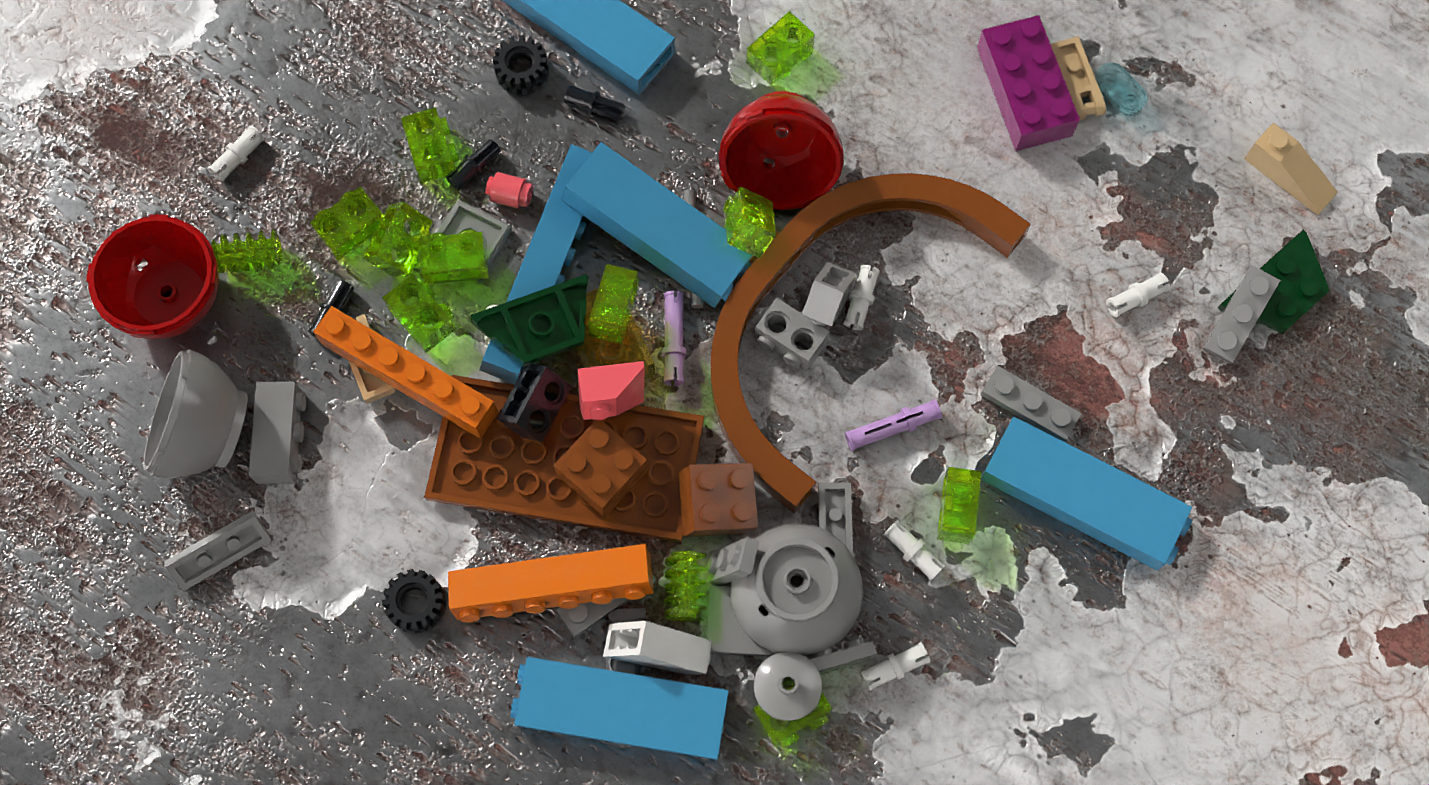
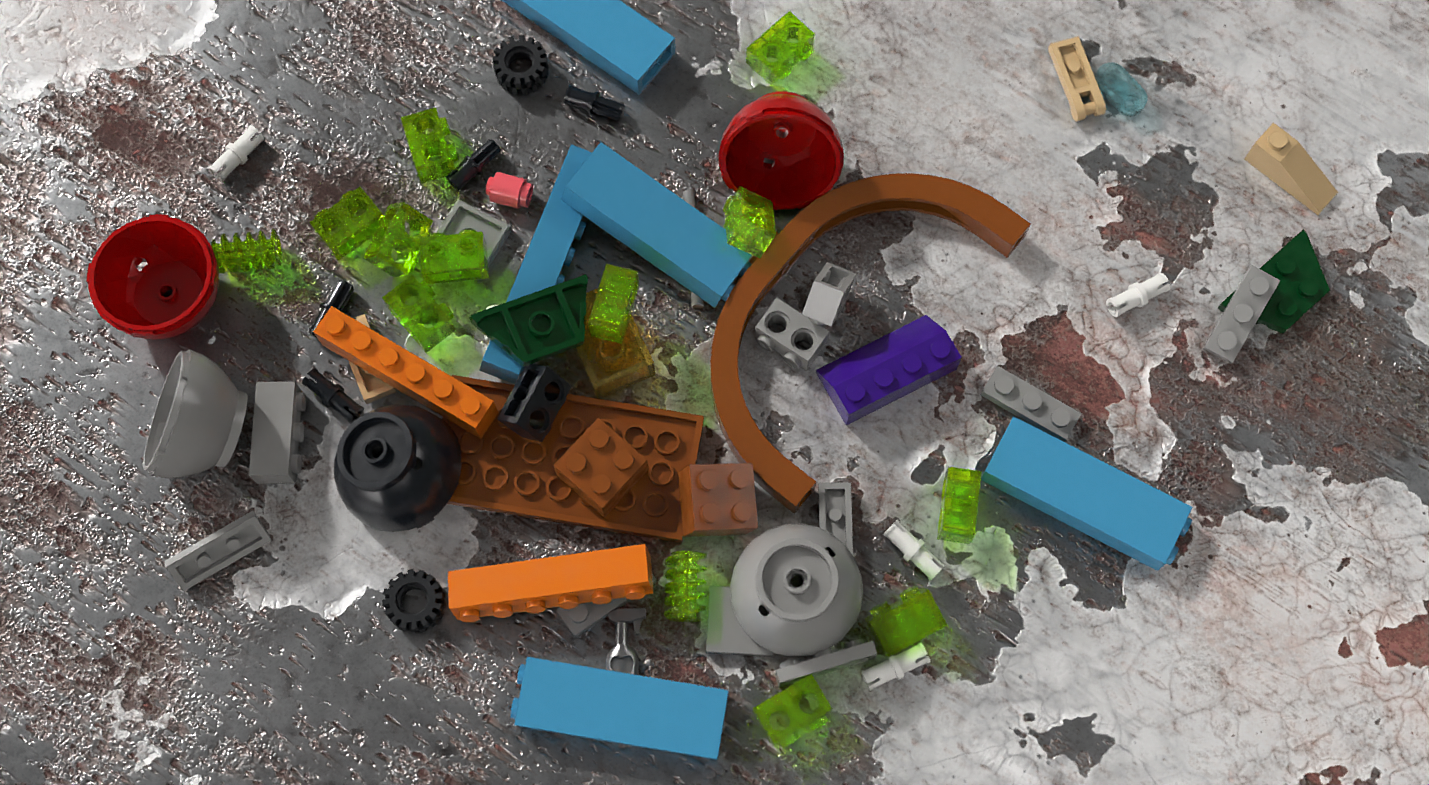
(332, 395): none -> black pin
(387, 489): none -> black piece
(610, 389): coral slope -> none
(658, 647): white slope -> none
(673, 352): pin -> none
(732, 561): light grey plate -> none
(783, 703): light grey dish -> none
(861, 297): white pin -> none
(889, 368): none -> dark purple slope
(905, 620): none -> clear neon green brick
(907, 420): lavender pin -> none
(1027, 83): magenta brick -> none

